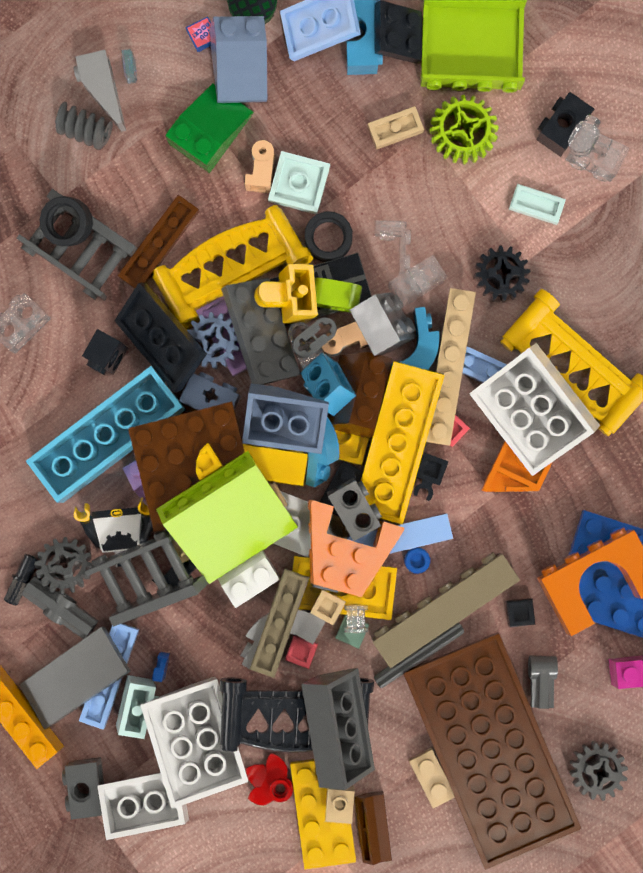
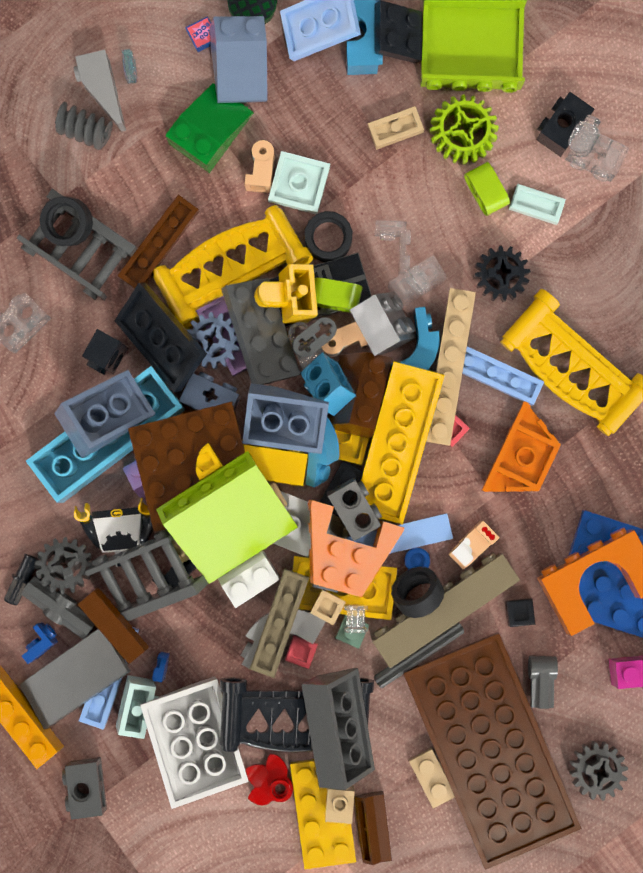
(39, 647): none -> blue bracket
(103, 413): none -> sand blue slope
(113, 625): none -> reddish brown tile
(138, 807): white slope -> none
(428, 602): none -> black tyre
(431, 472): black plate -> none
(473, 544): none -> light nougat leg
(486, 188): none -> lime beam
(534, 409): white slope -> none

